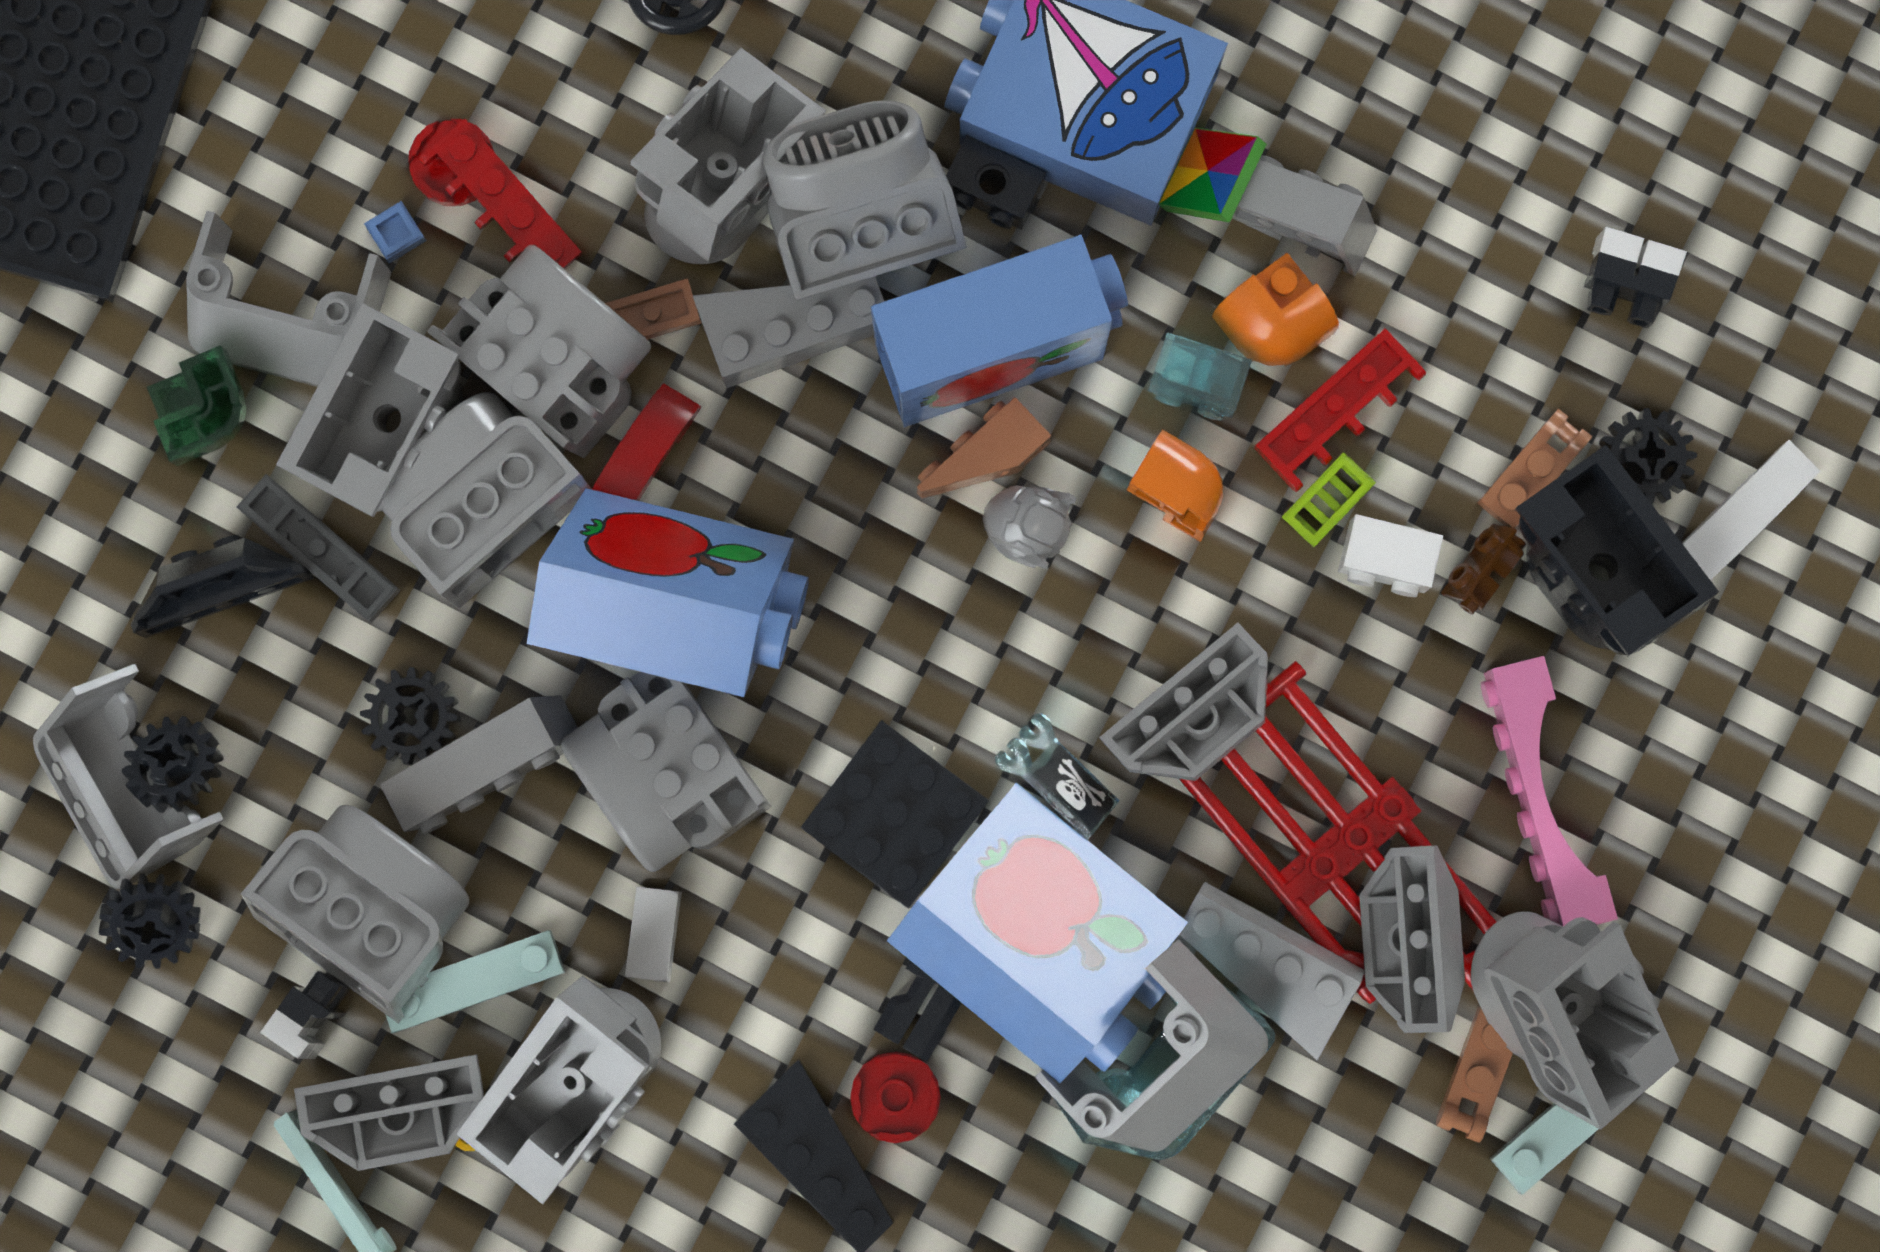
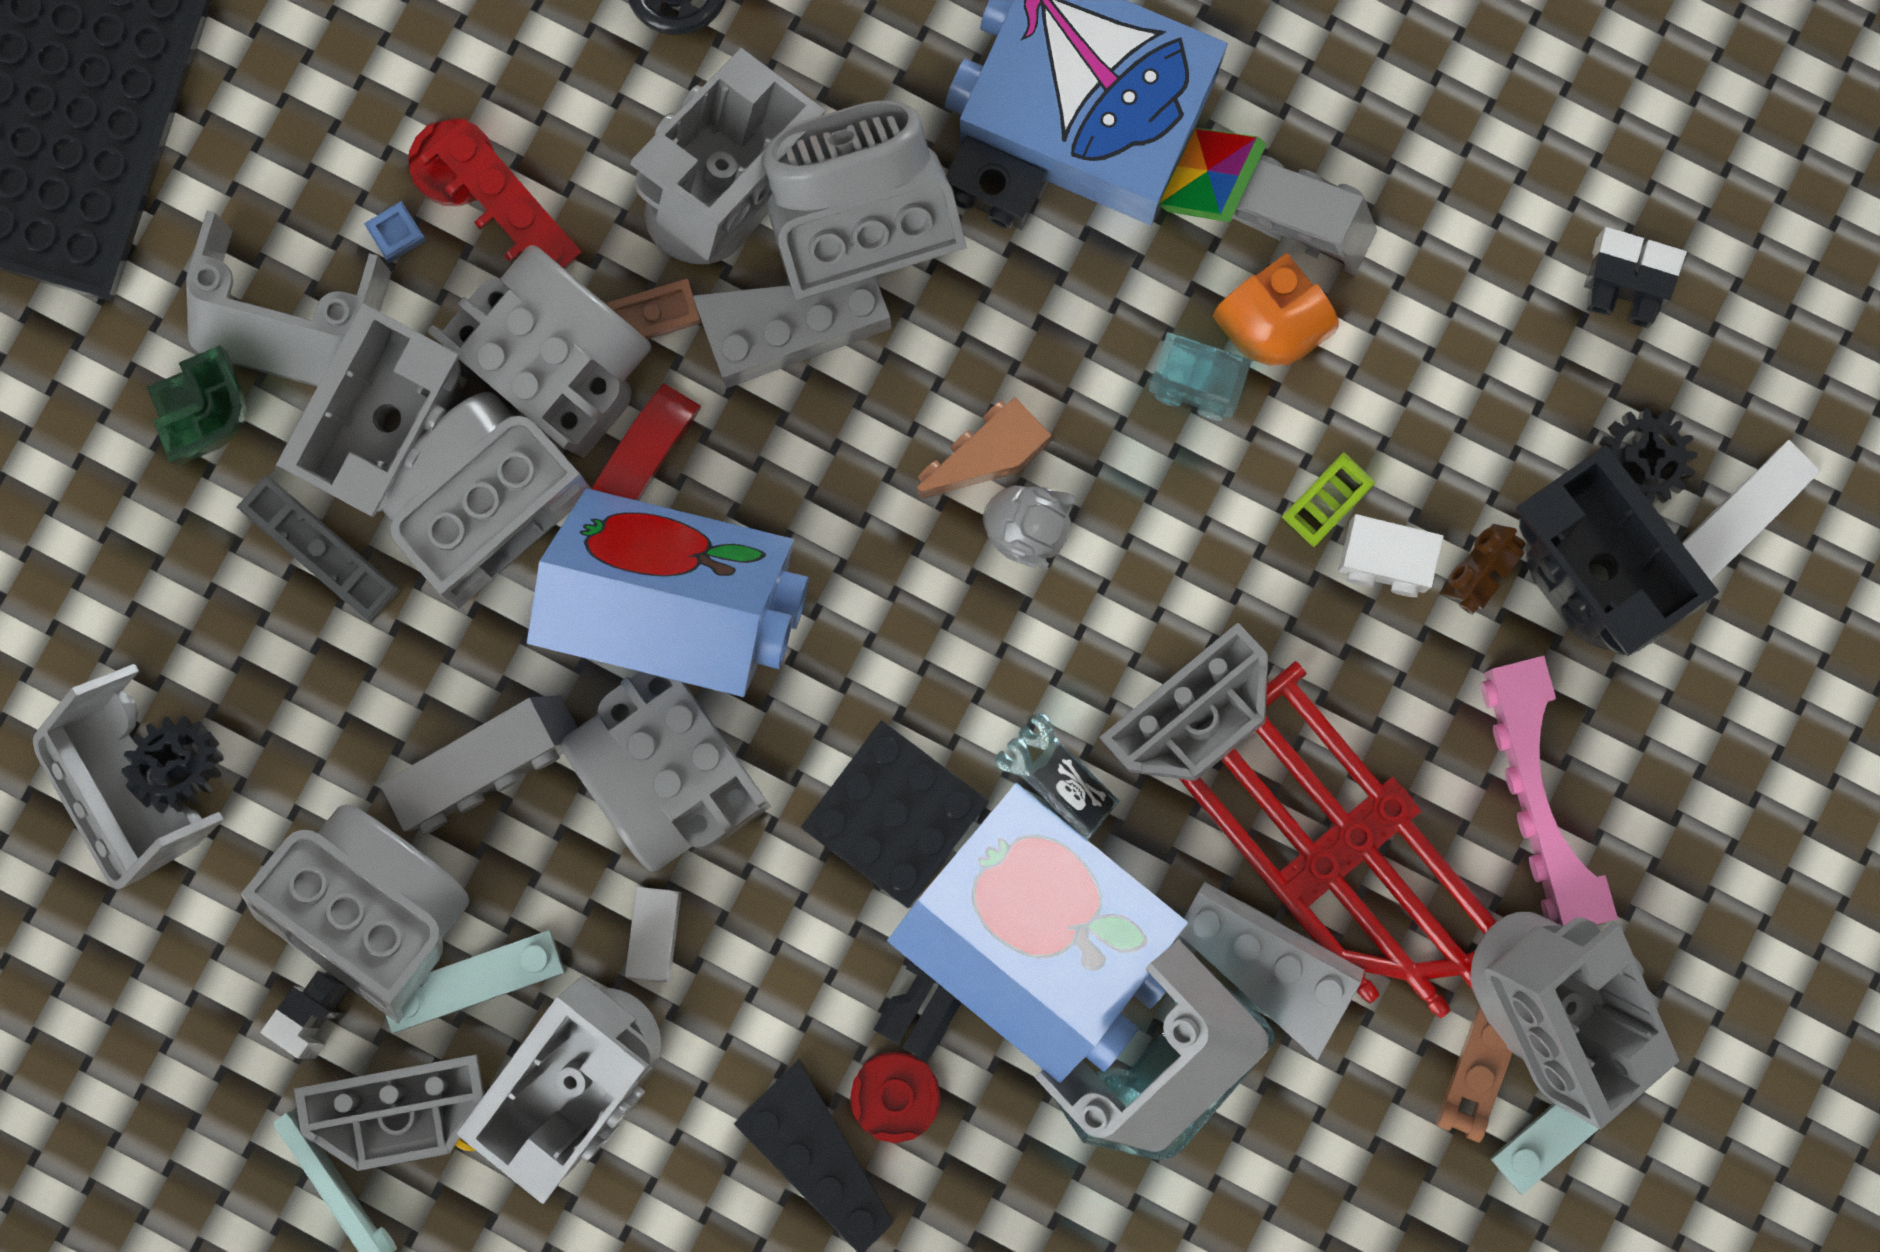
(149, 921): black gear -> none
(213, 582): black wedge -> none
(425, 702): black gear -> none
(997, 328): medium blue brick -> none
(1180, 484): orange brick -> none
(1337, 405): red hinge -> none
(1413, 939): light grey wedge -> none
(1533, 469): nougat plate -> none

